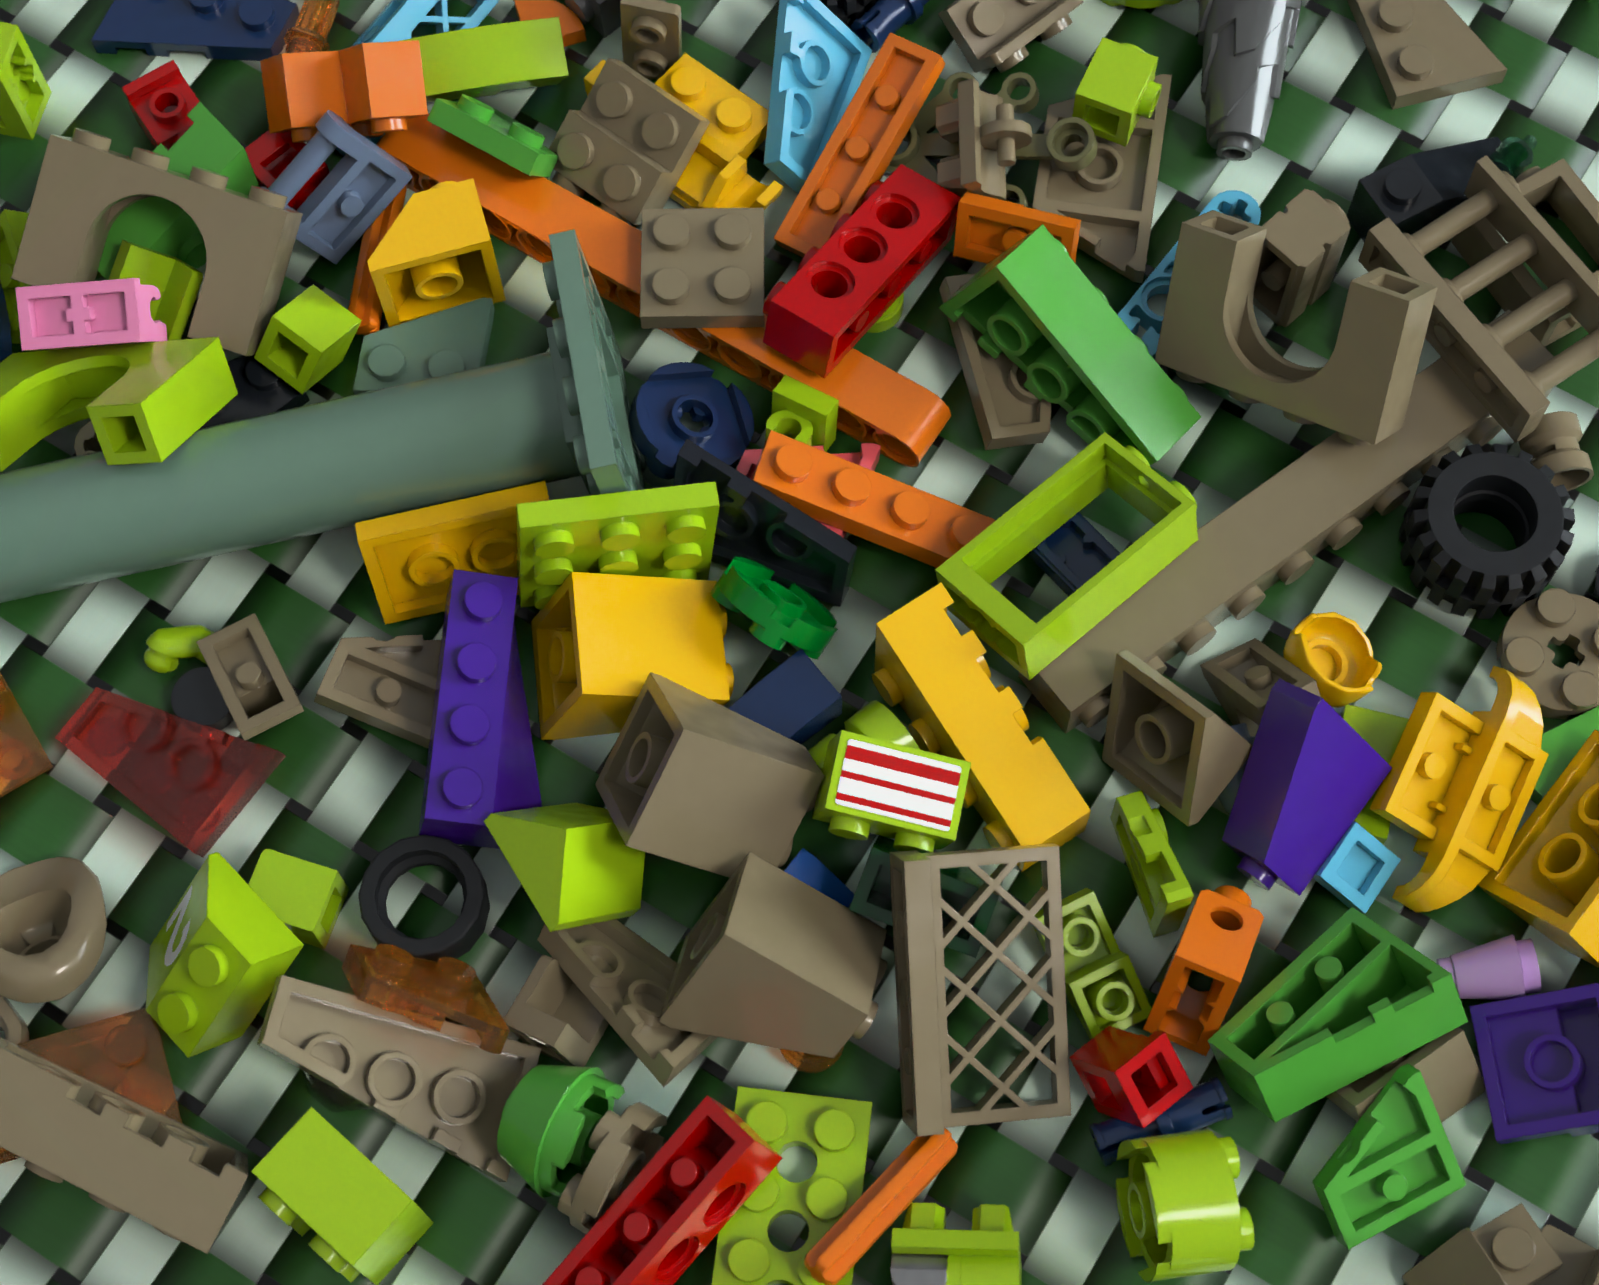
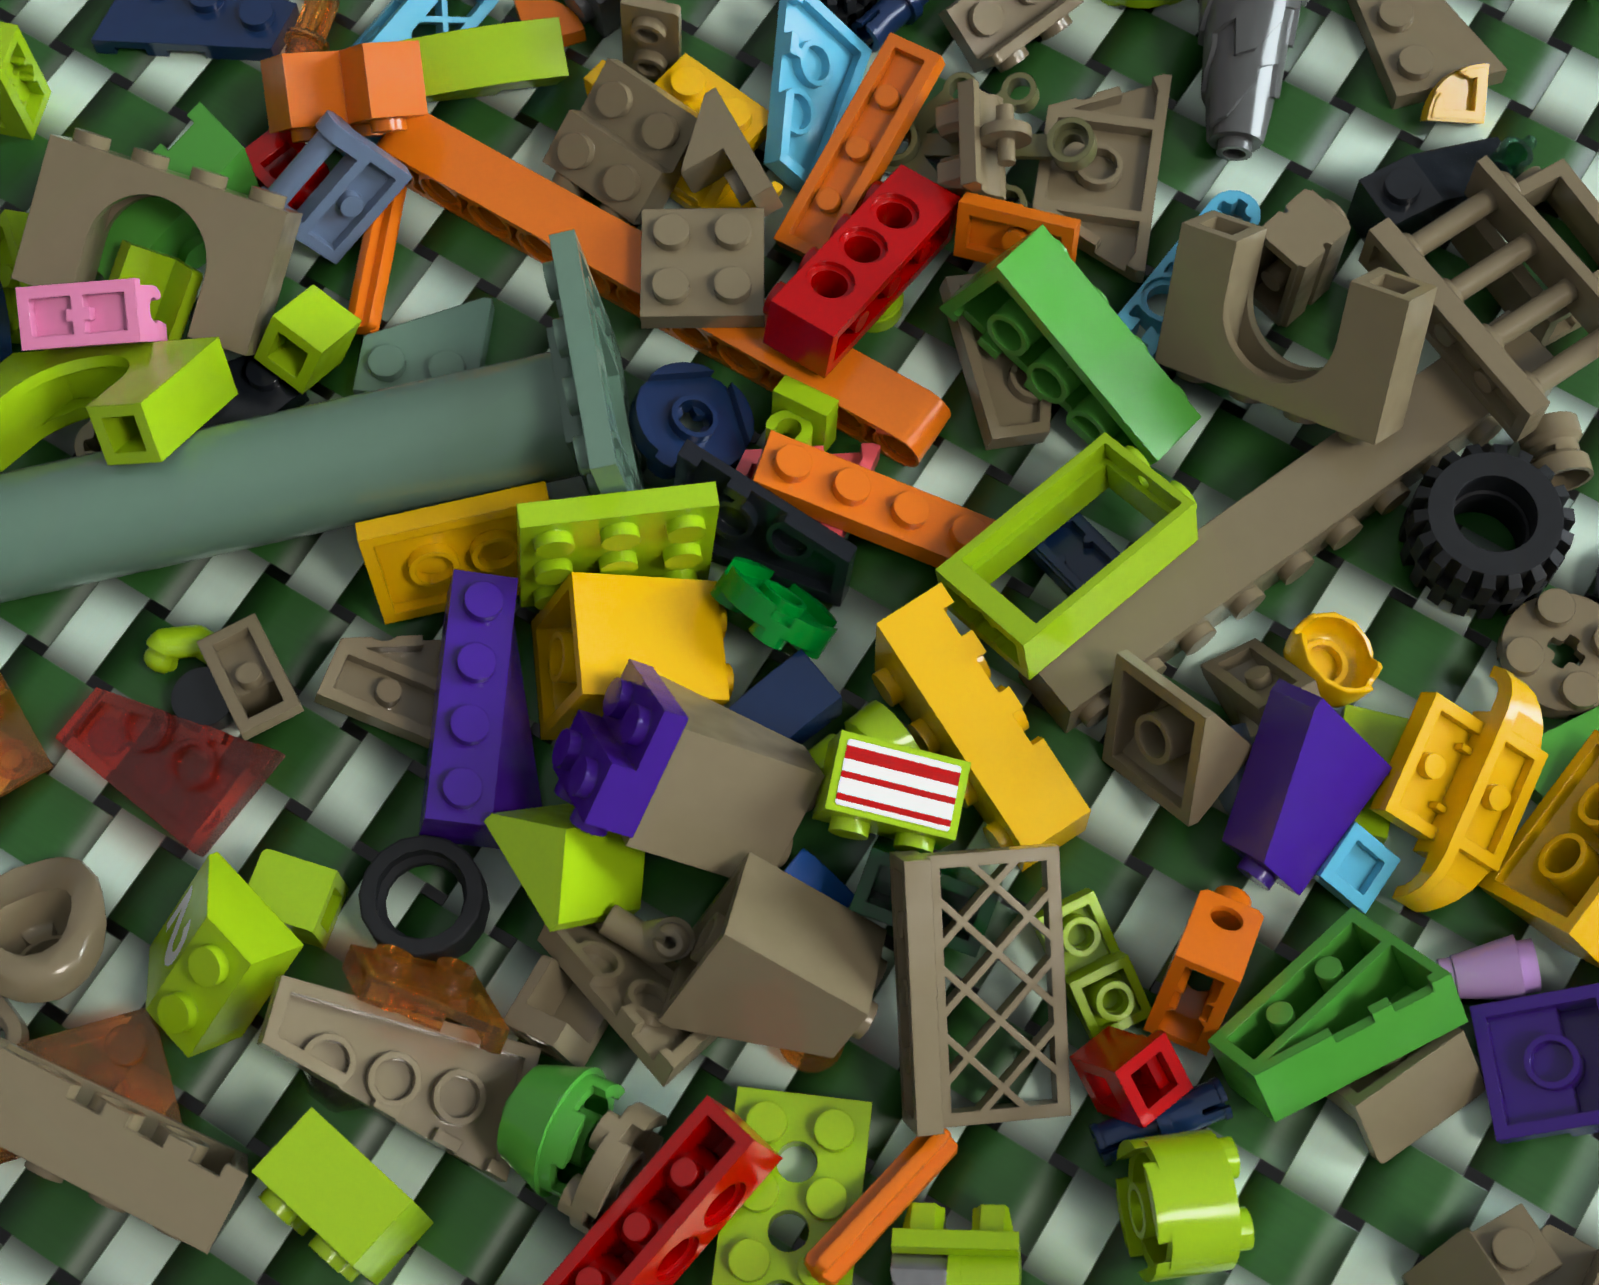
(162, 104): red brick -> none
(435, 255): yellow slope -> none
(482, 128): bright green wing -> none
(617, 759): none -> dark purple plate
(652, 940): none -> dark tan arm
(720, 151): none -> dark tan slope
(1117, 90): lime brick -> none
(1151, 862): lime wing -> none
(1388, 1163): bright green wing -> none
(1459, 97): none -> yellow tile

